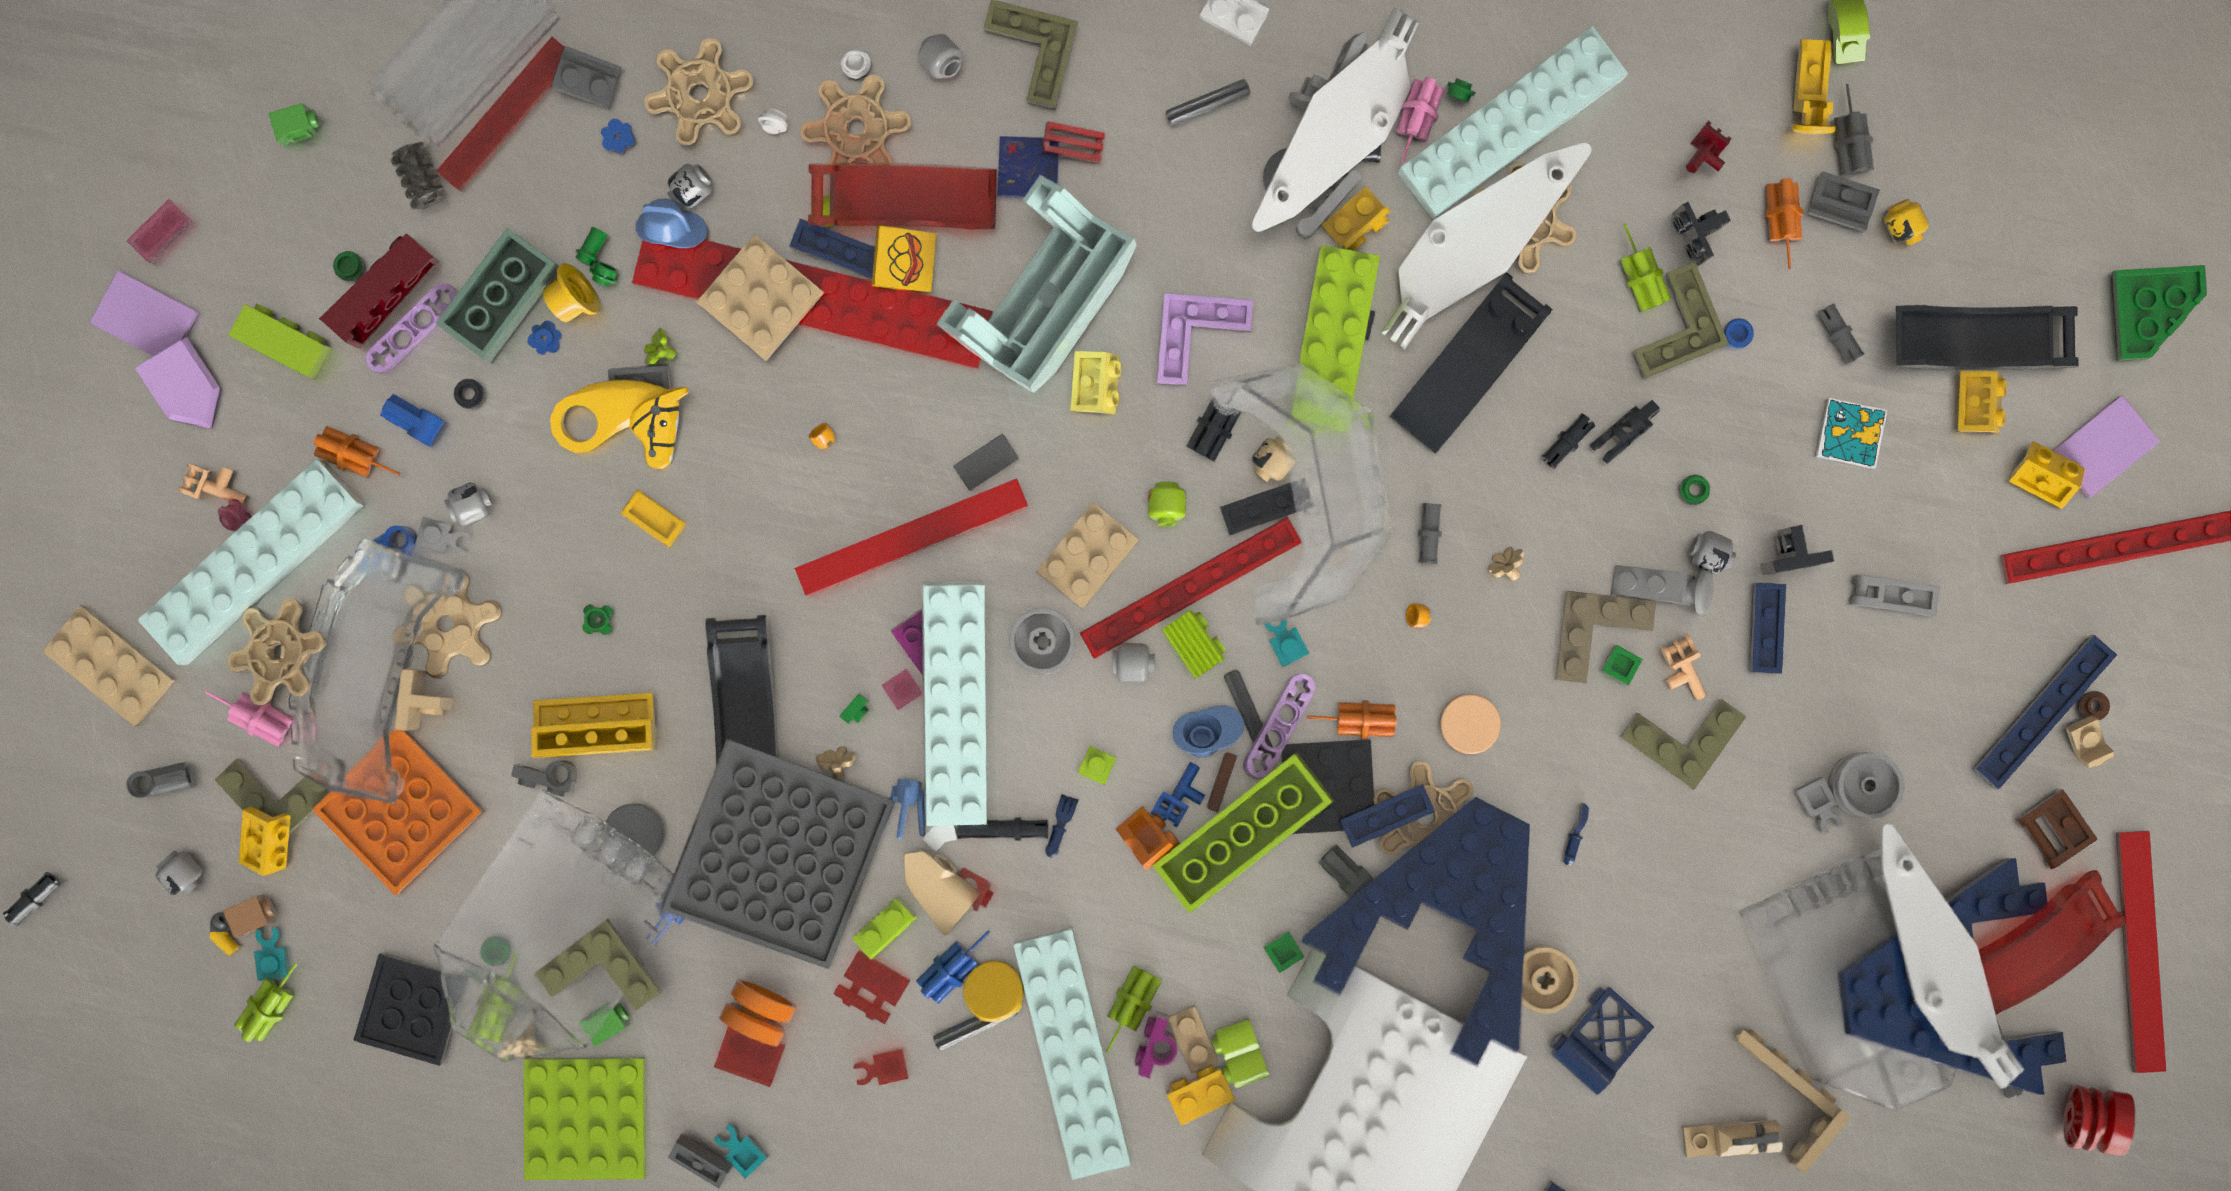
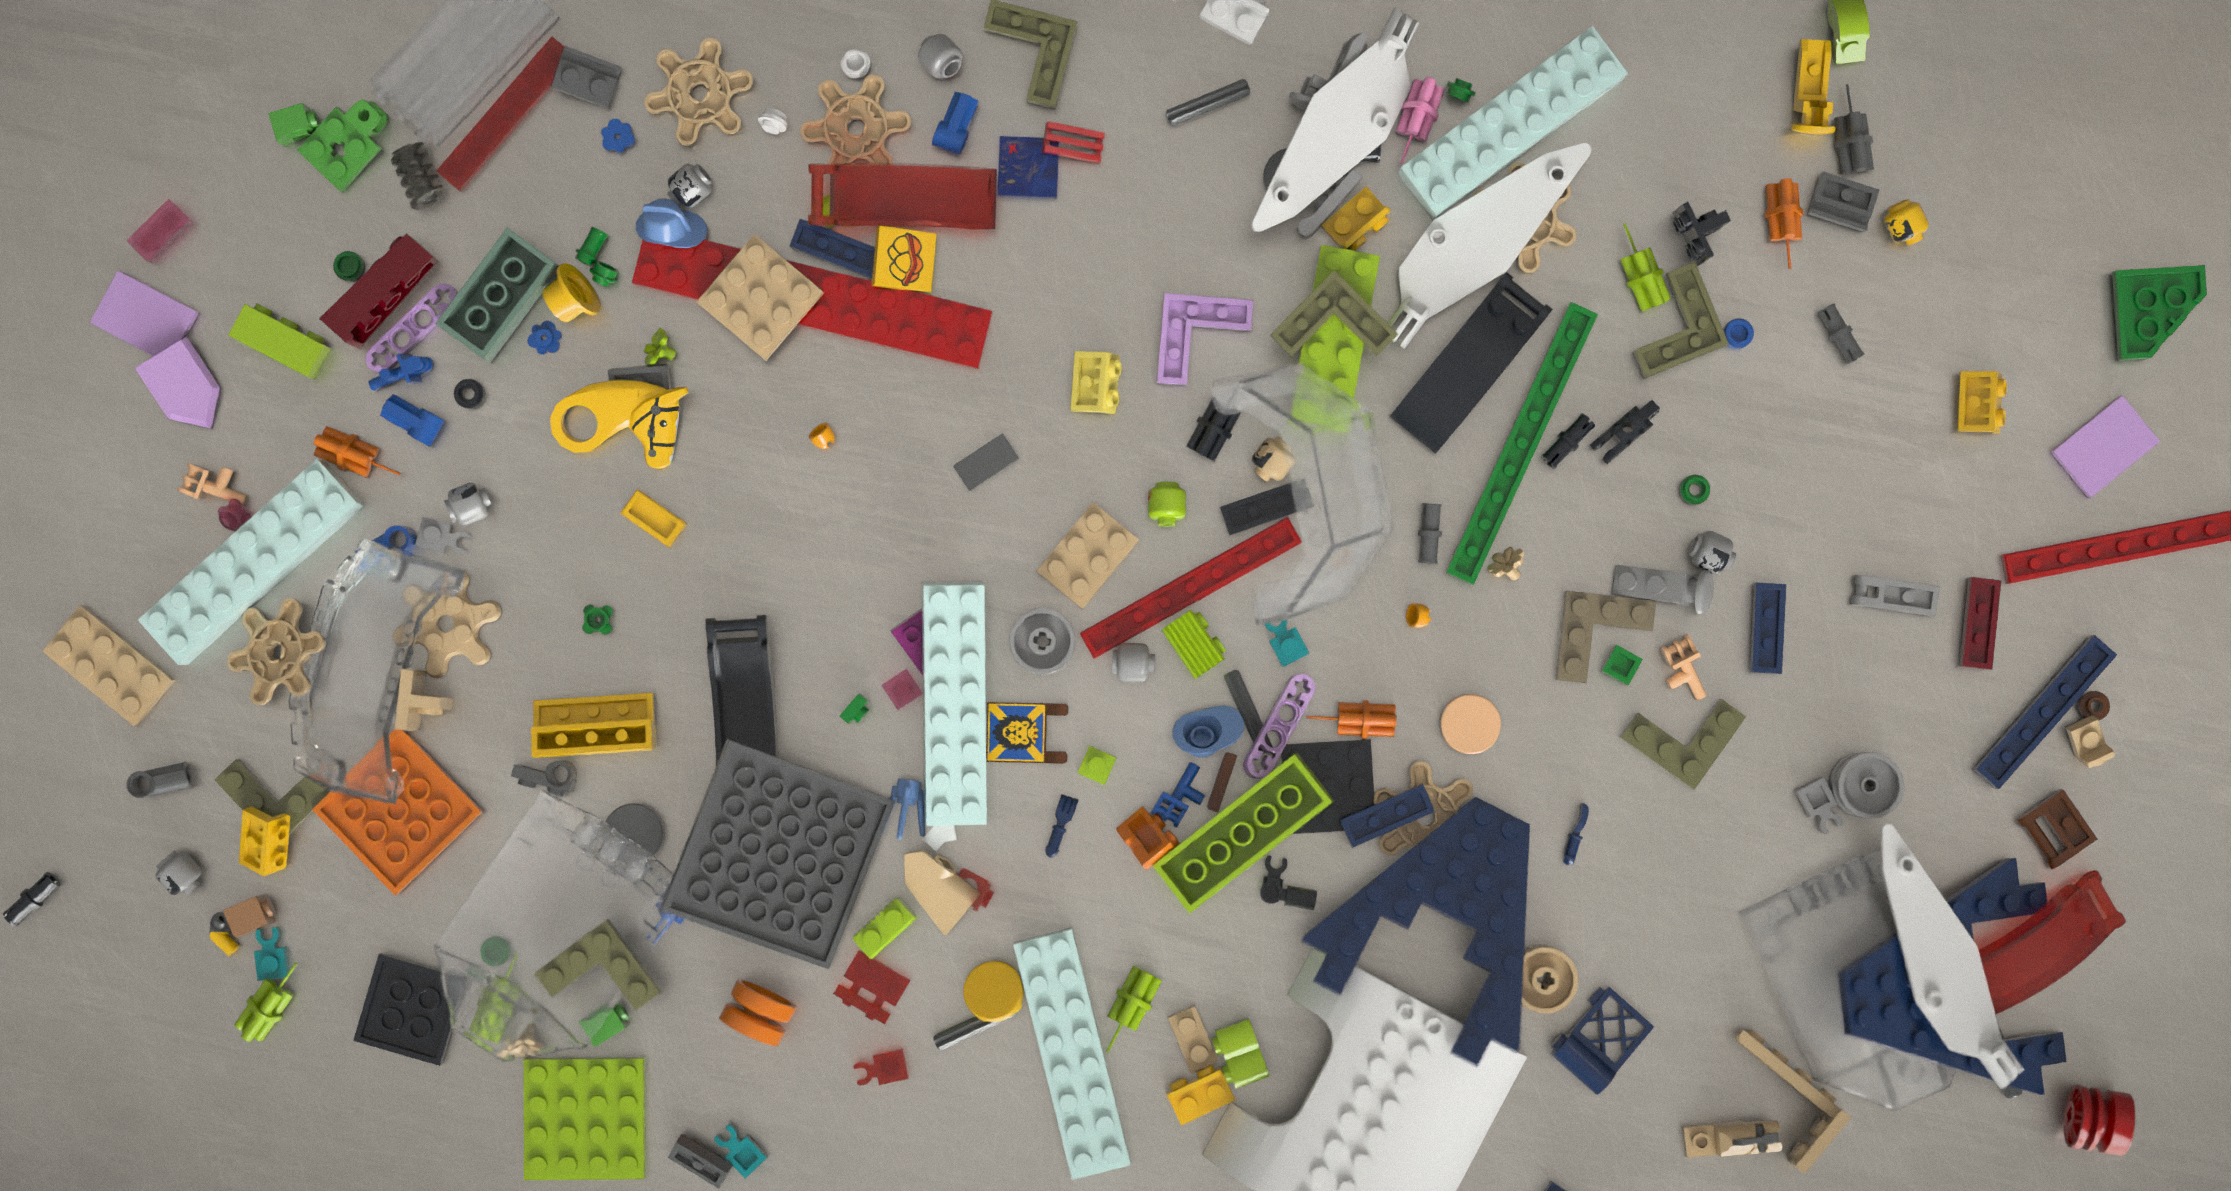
(258, 719): bright pink piece -> none
(355, 132): none -> bright green plate
(410, 368): none -> blue arm
(749, 1057): clear red plate -> none
(836, 761): tan plant -> none
(911, 538): red tile -> none
(948, 971): blue piece -> none
(953, 130): none -> blue piece
(1005, 829): black pin -> none
(1019, 732): none -> flag
(1052, 296): light aqua wedge -> none
(1154, 1032): magenta plate -> none
(1272, 889): none -> black bar
(1283, 952): green plate -> none
(1335, 298): none -> olive plate
(1345, 871): dark grey piece -> none
(1521, 443): none -> green plate
(1709, 145): dark red arm -> none
(1793, 546): black bracket -> none
(1851, 433): tile -> none
(1980, 623): none -> dark red plate
(1983, 337): black windscreen -> none
(2048, 475): yellow bracket -> none
(2141, 952): red tile -> none

